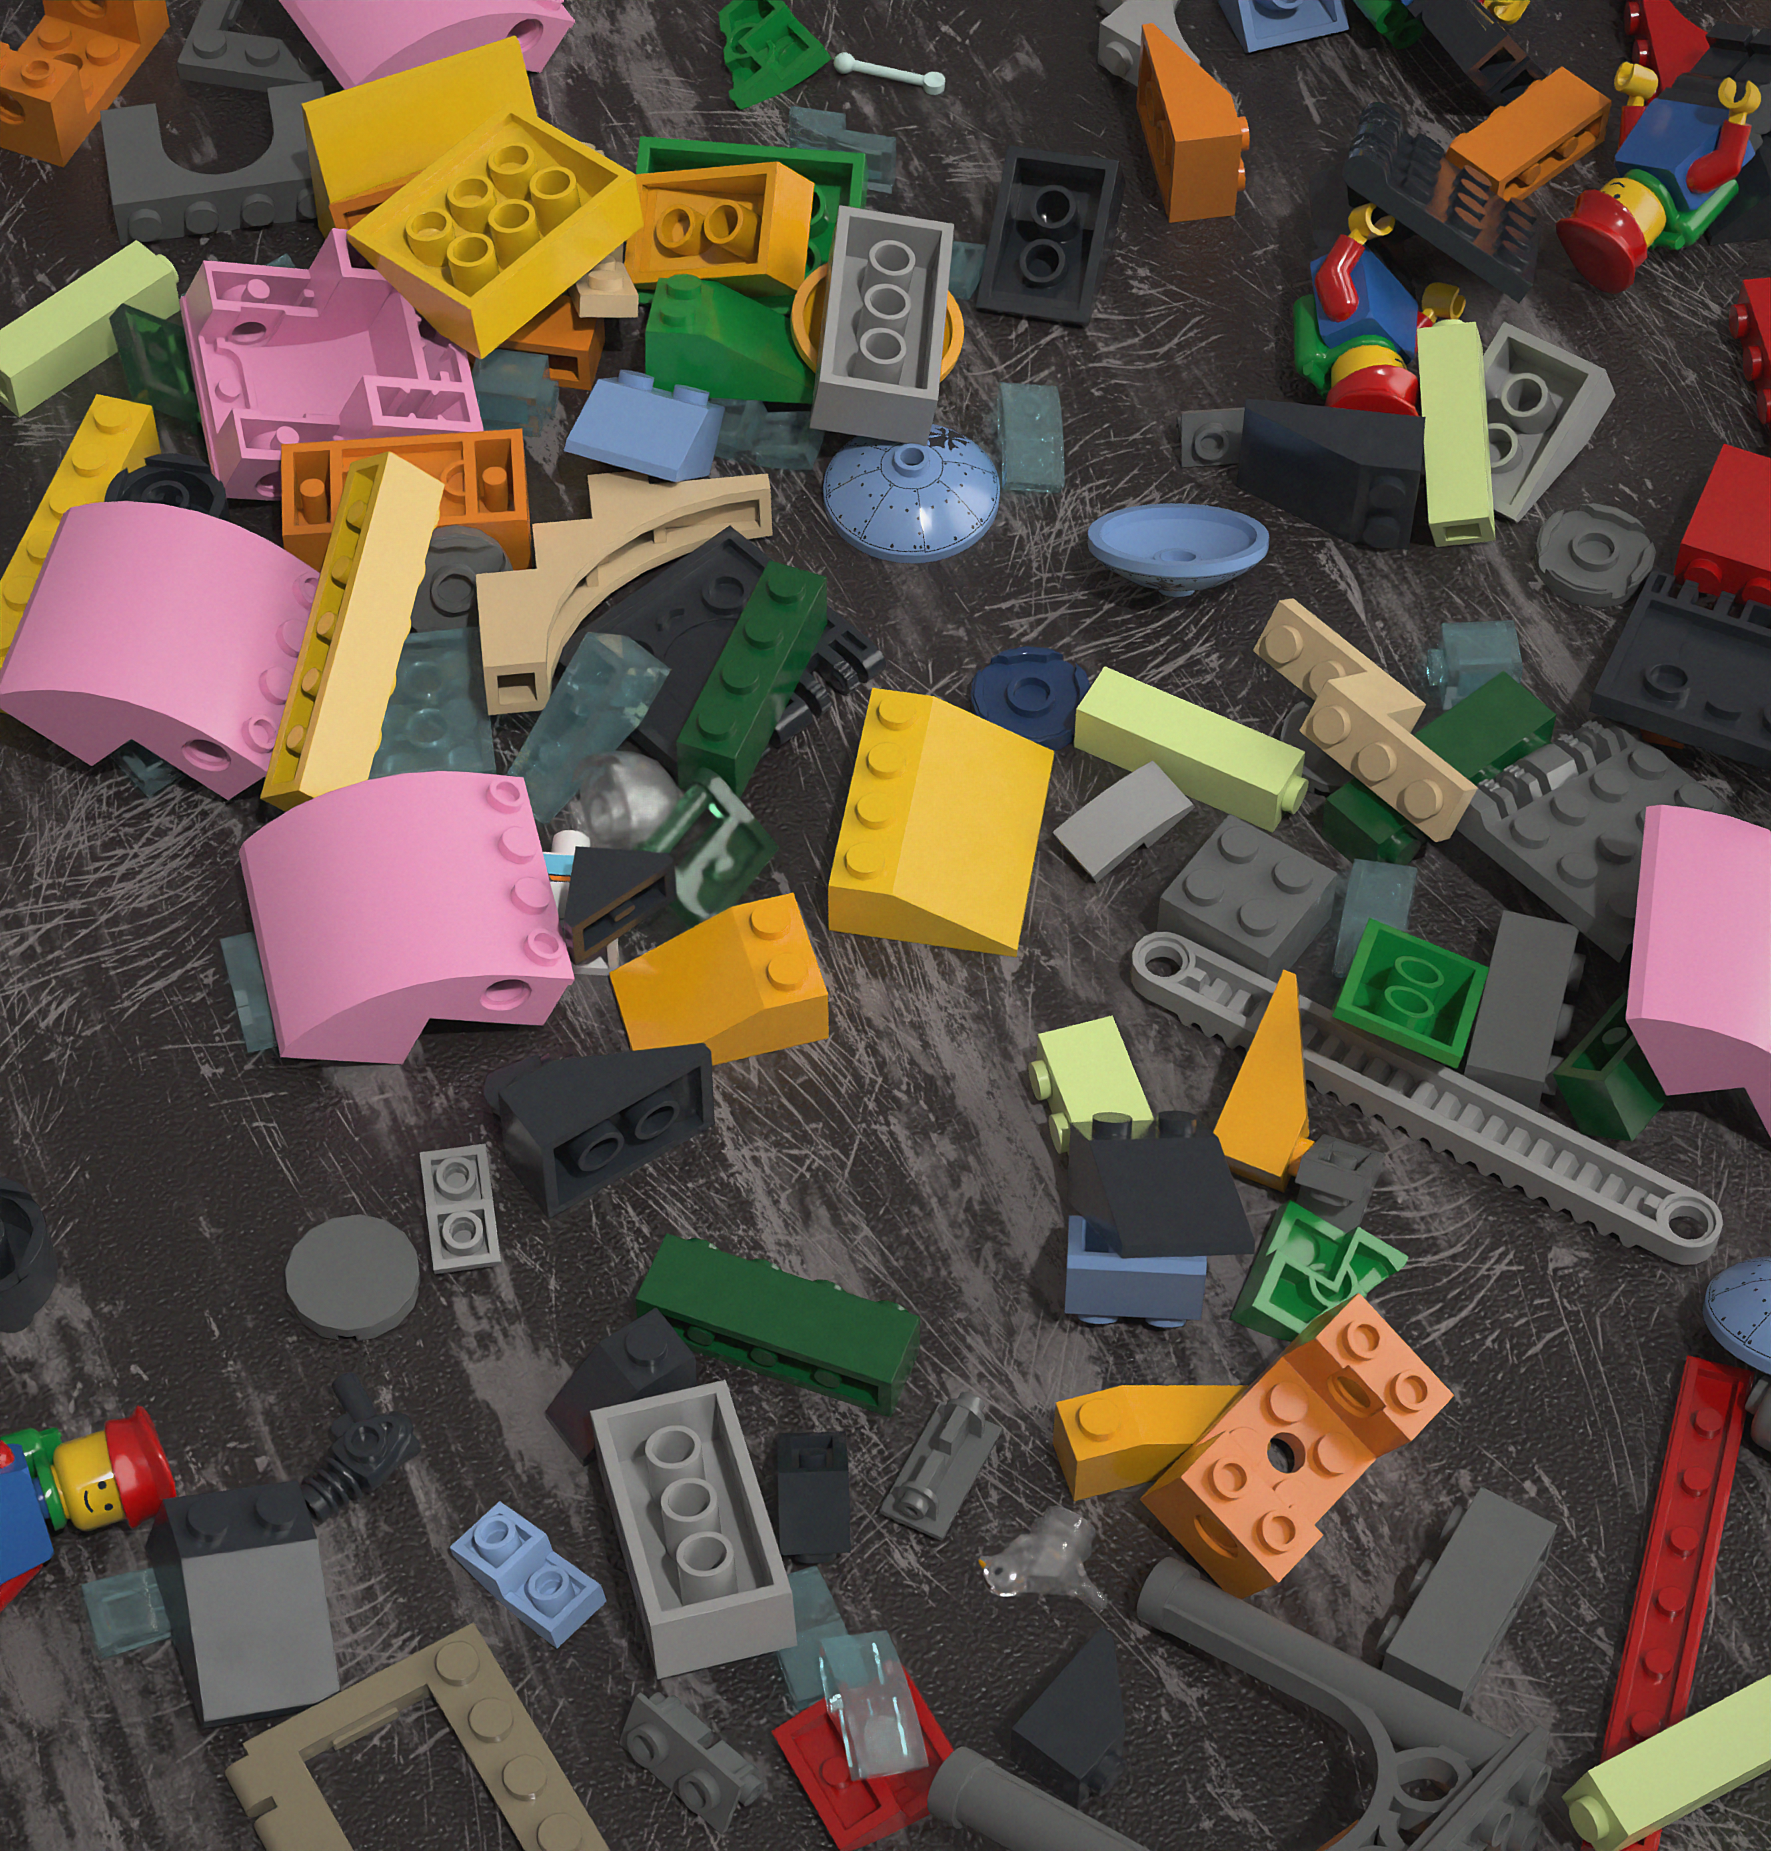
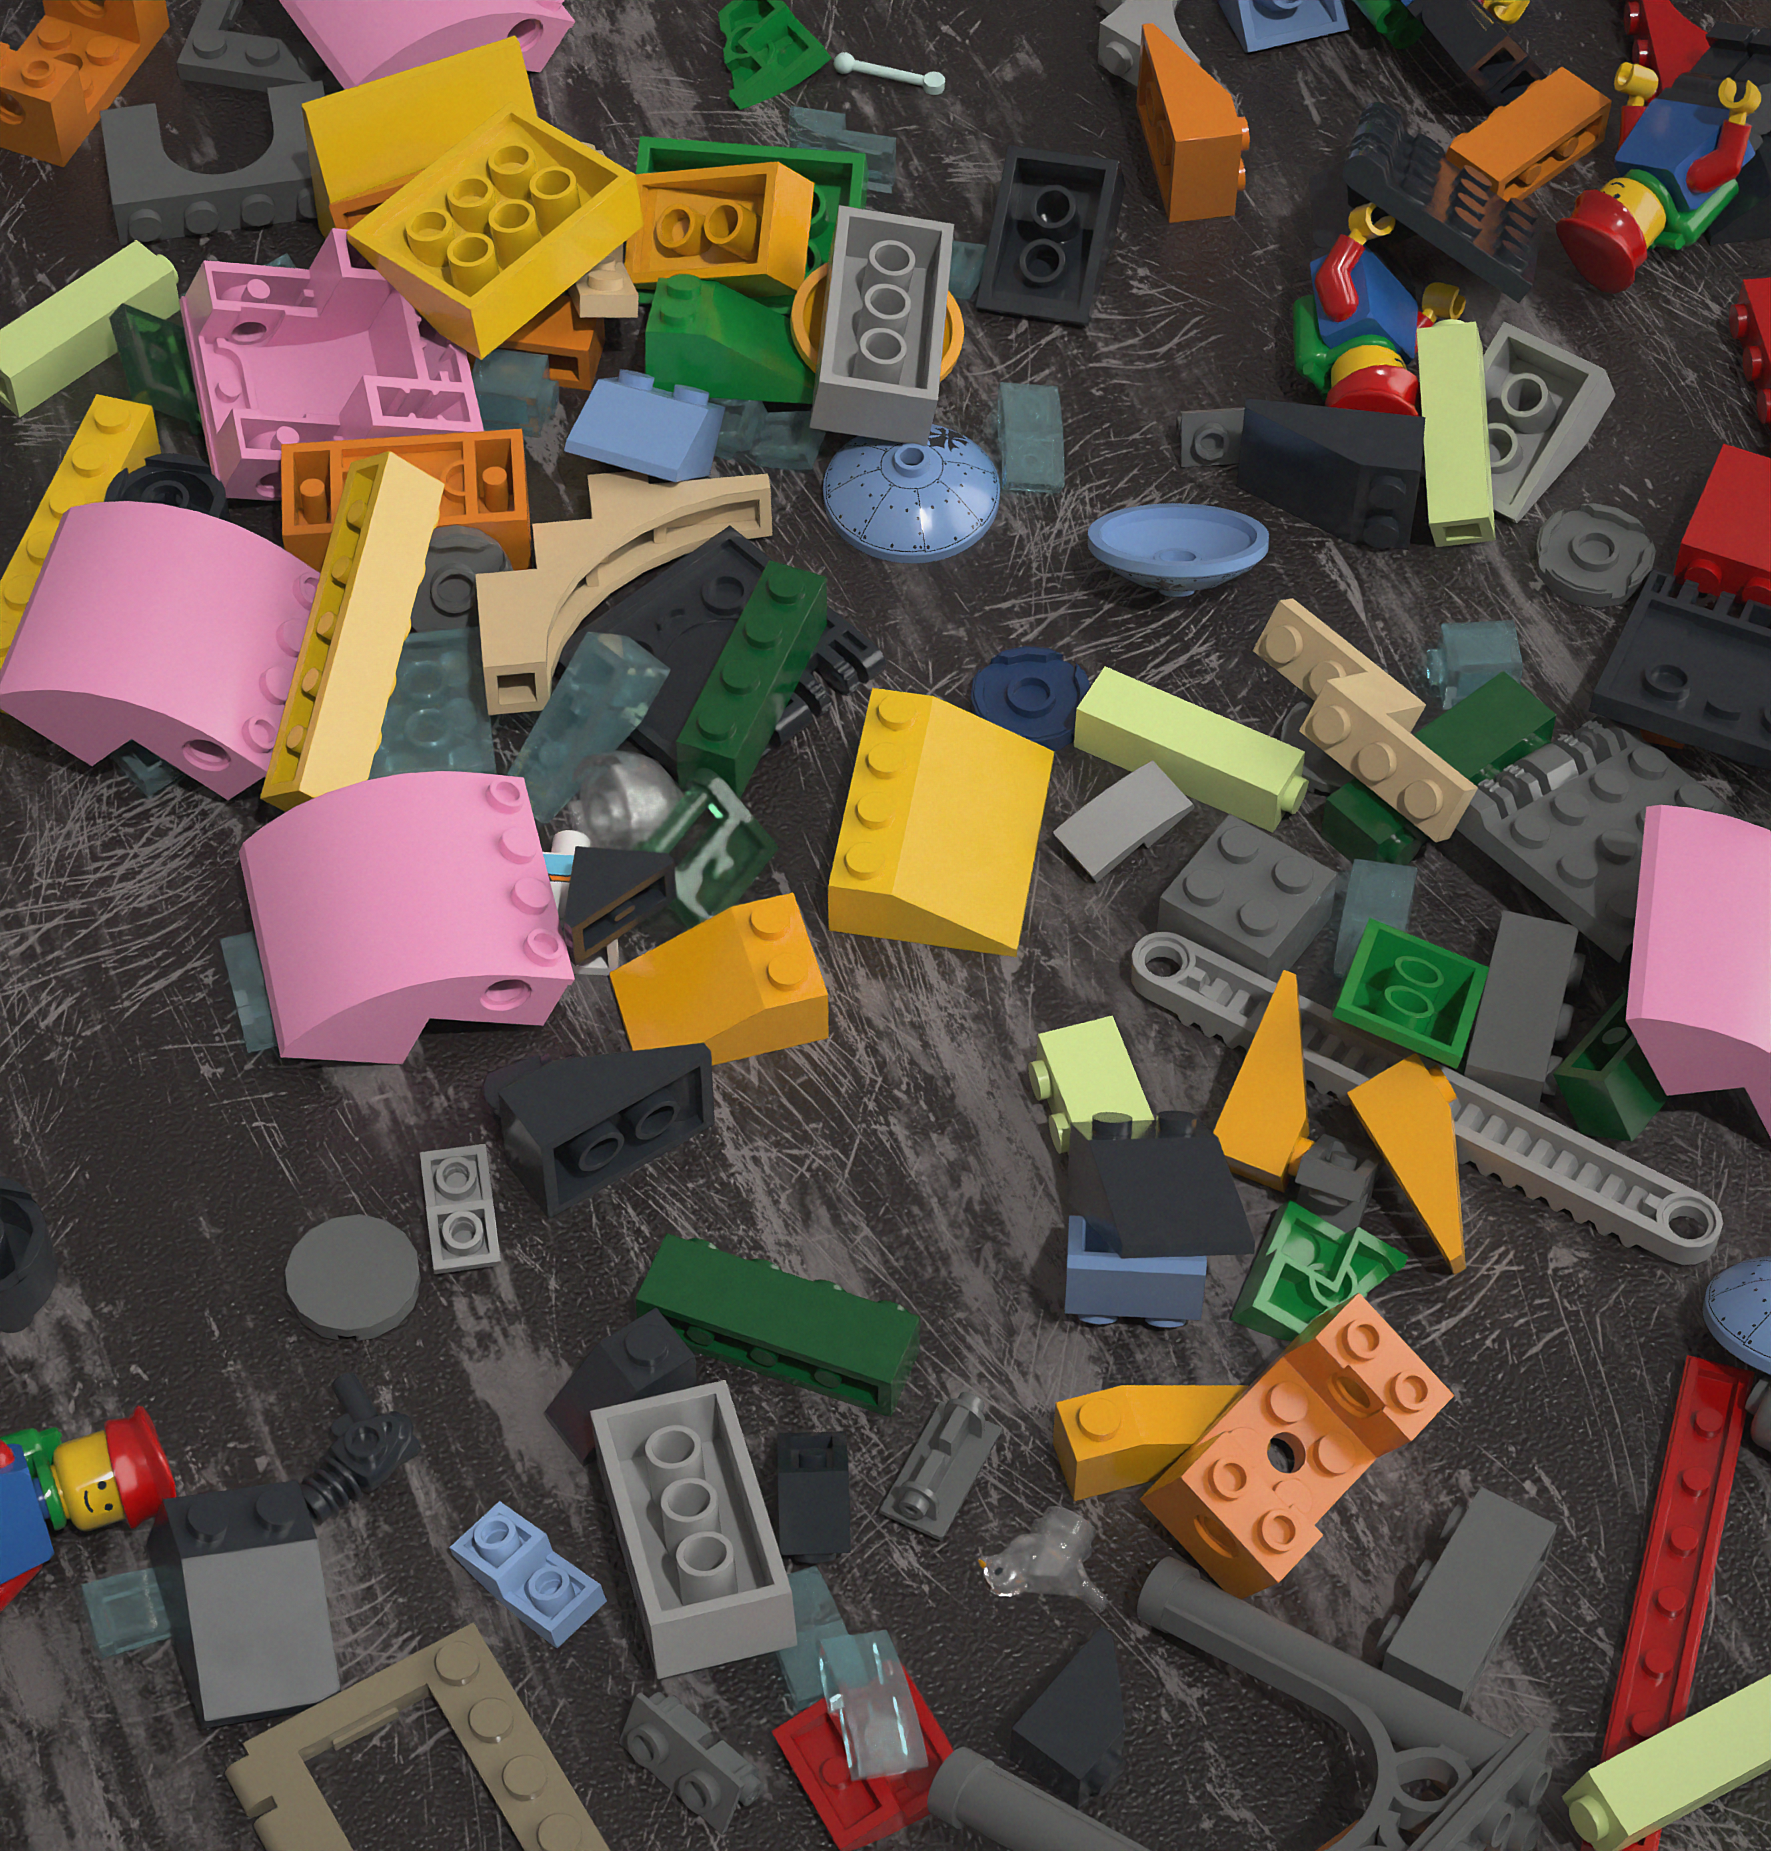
(1415, 1134): none -> light orange slope

